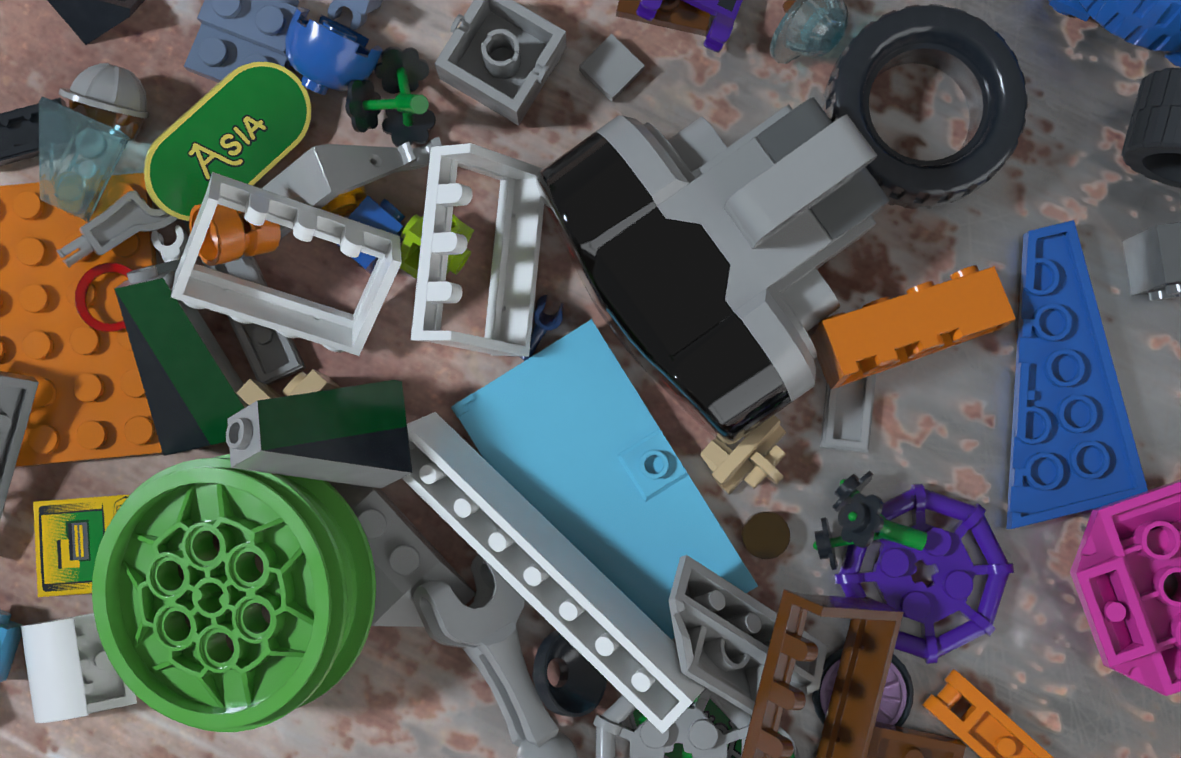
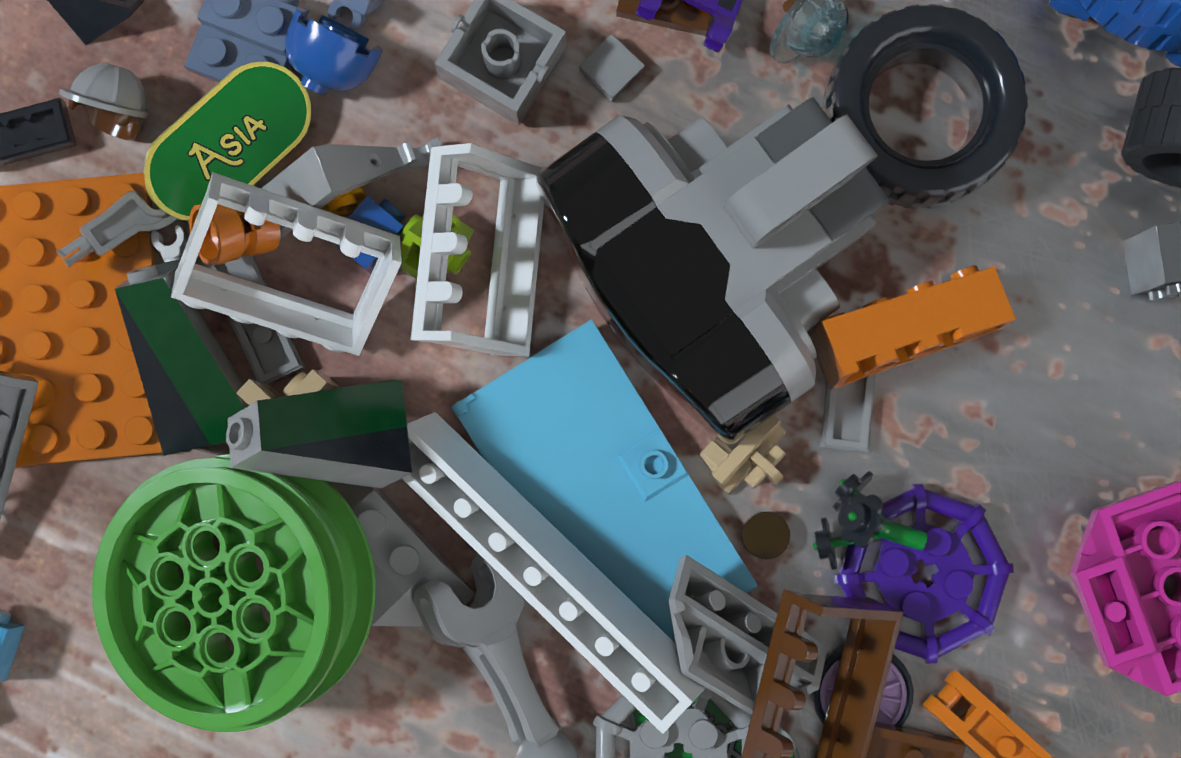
(69, 540): tile -> none
(70, 670): white brick -> none
(75, 158): clear light blue wing -> none
(81, 291): red piece -> none
(406, 114): black plant -> none
(543, 323): dark blue hand -> none
(579, 683): black piece -> none
(1068, 410): blue wing -> none

